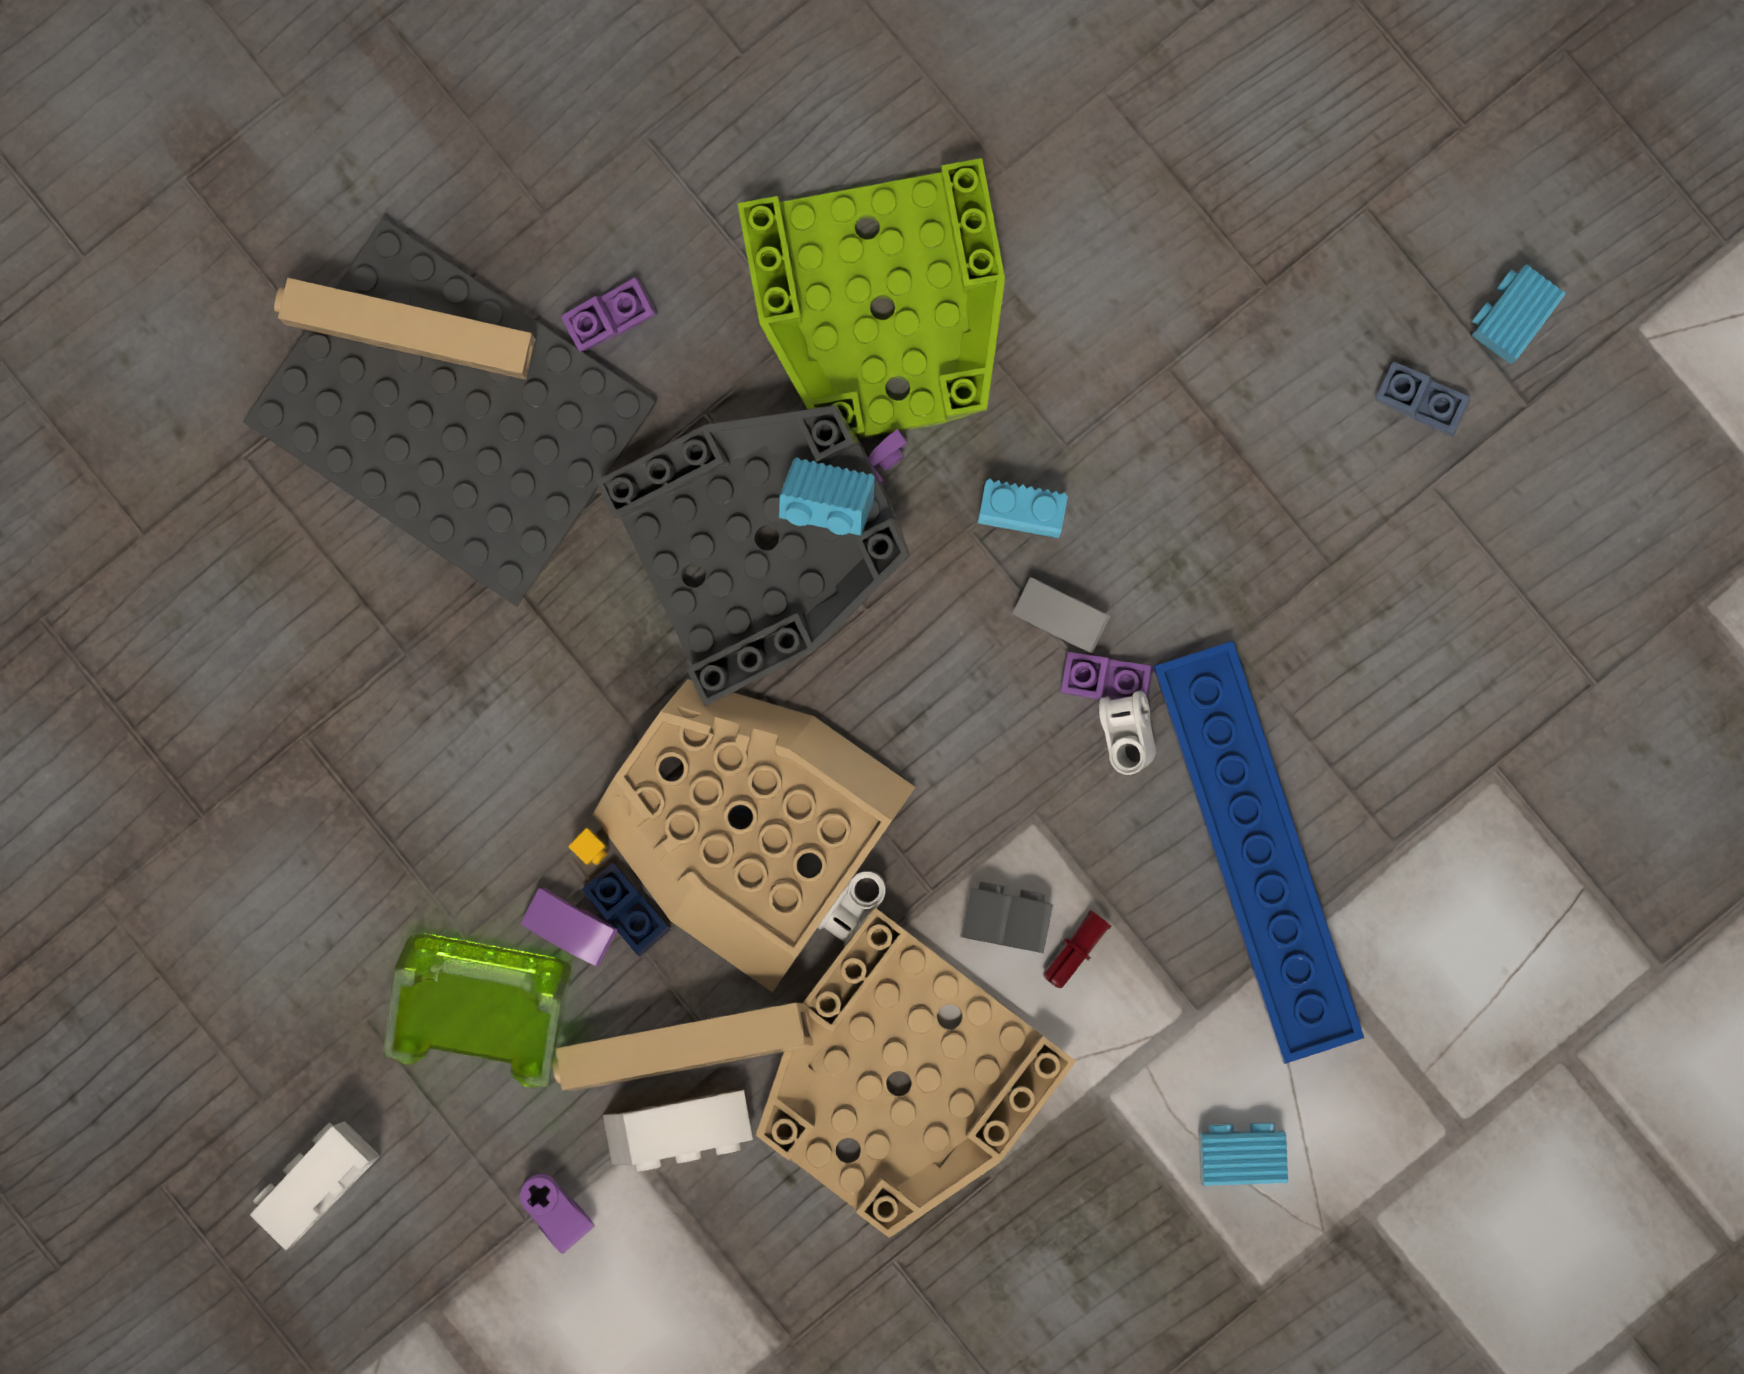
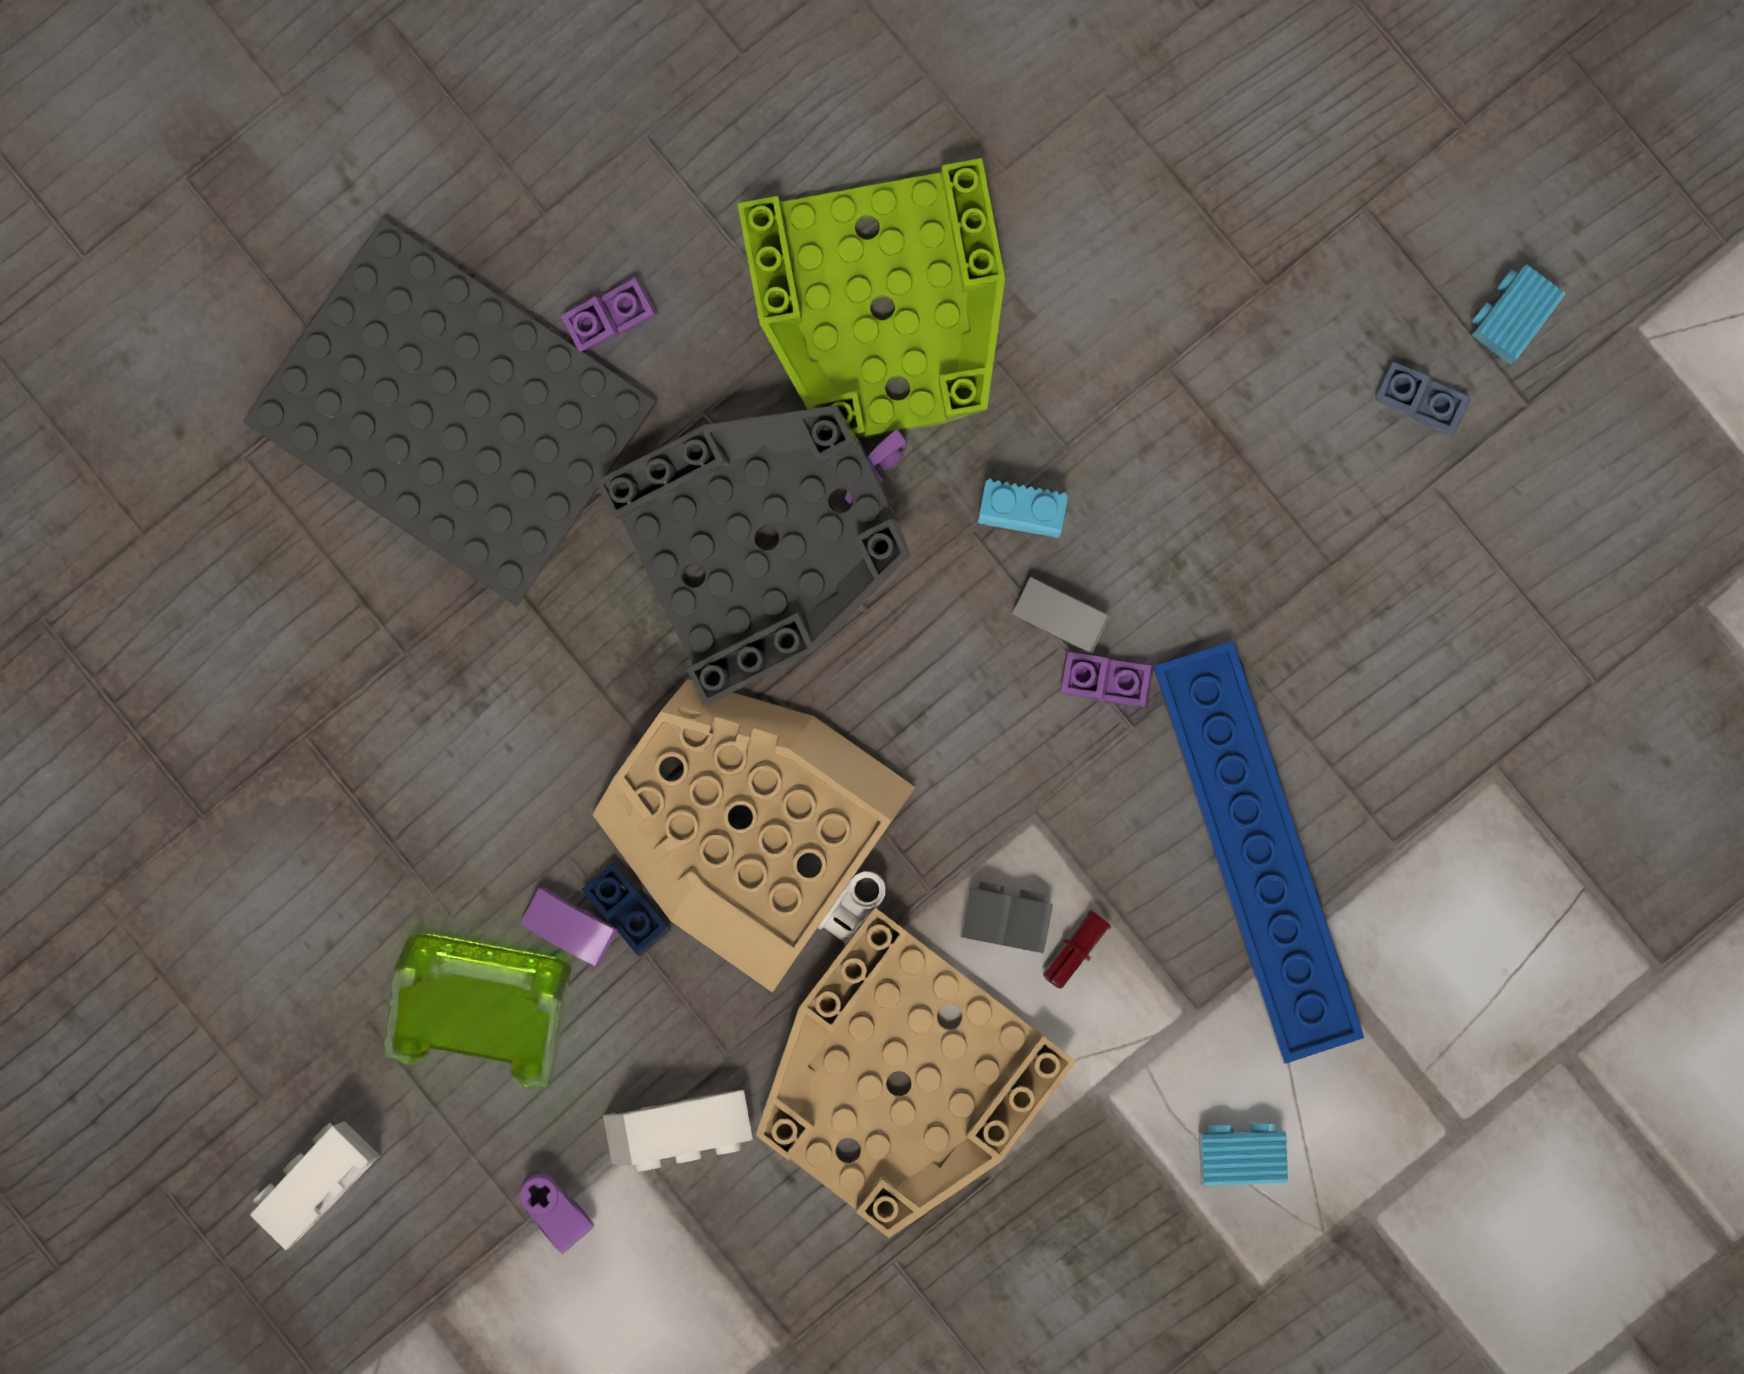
(405, 328): tan brick -> none
(589, 847): yellow piece -> none
(683, 1047): tan brick -> none
(827, 497): medium azure brick -> none
(1128, 729): white piece -> none

